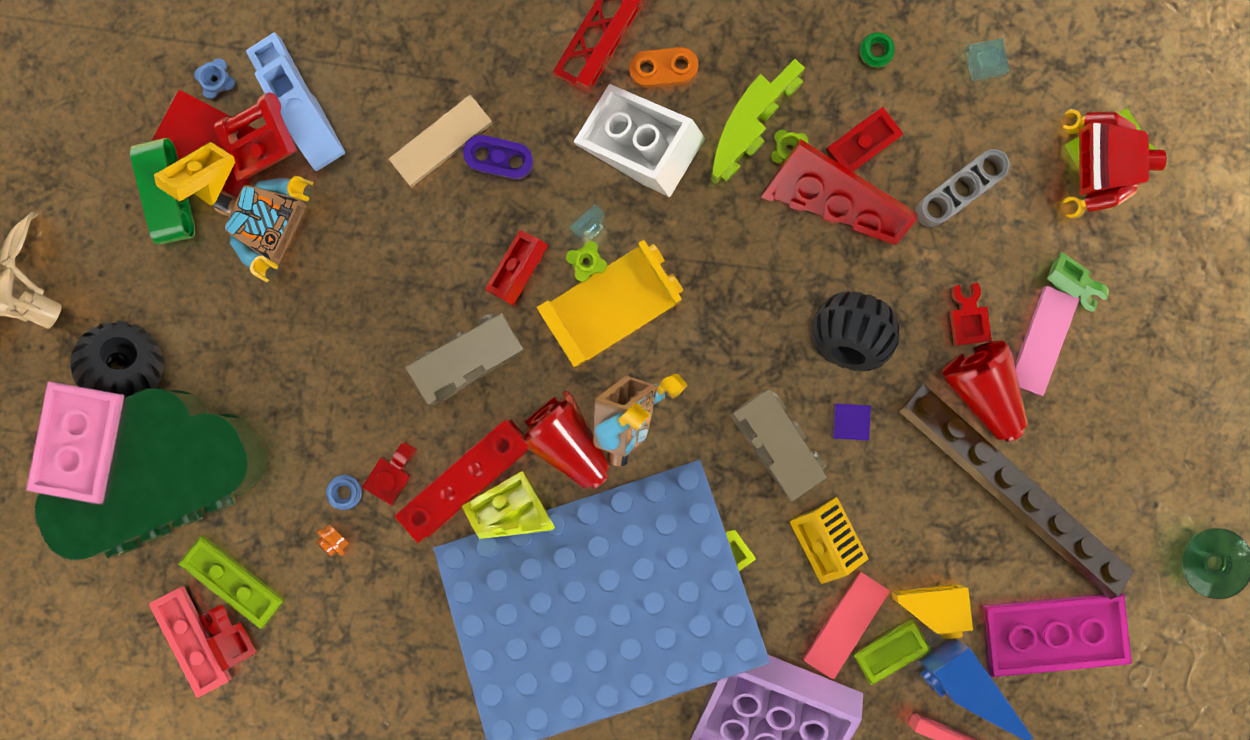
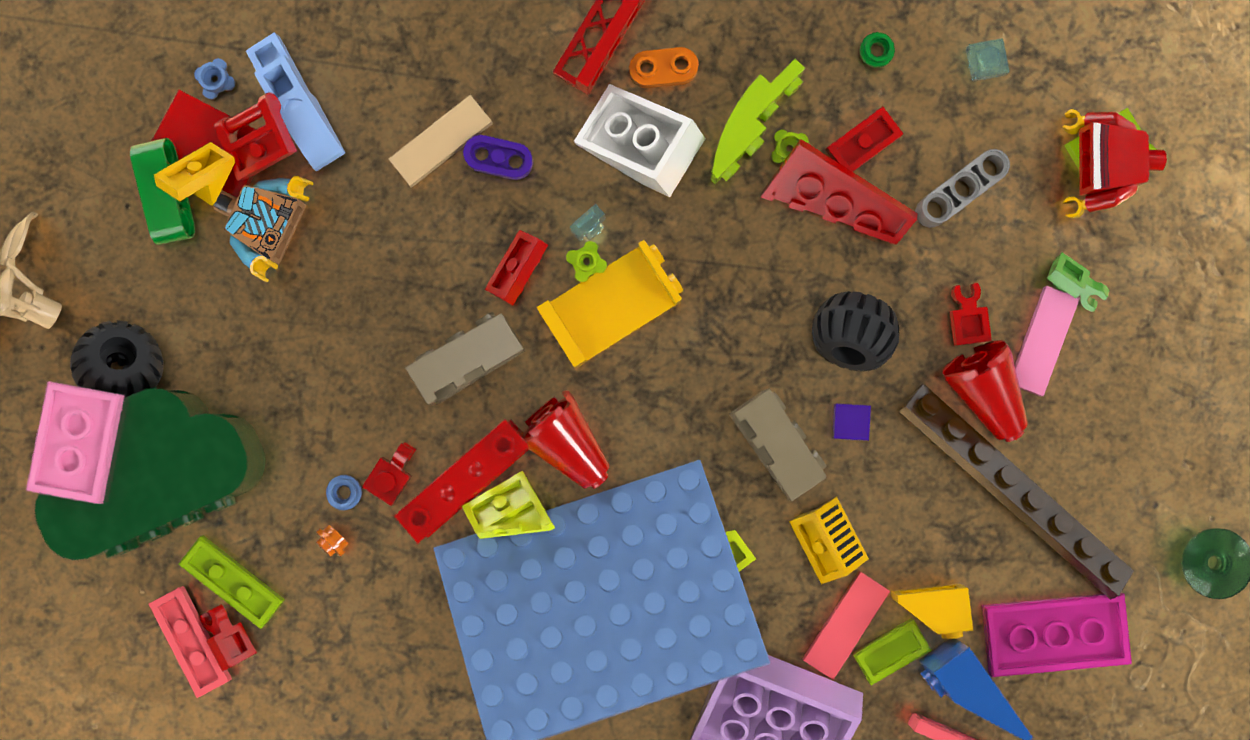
(625, 414): torso -> none

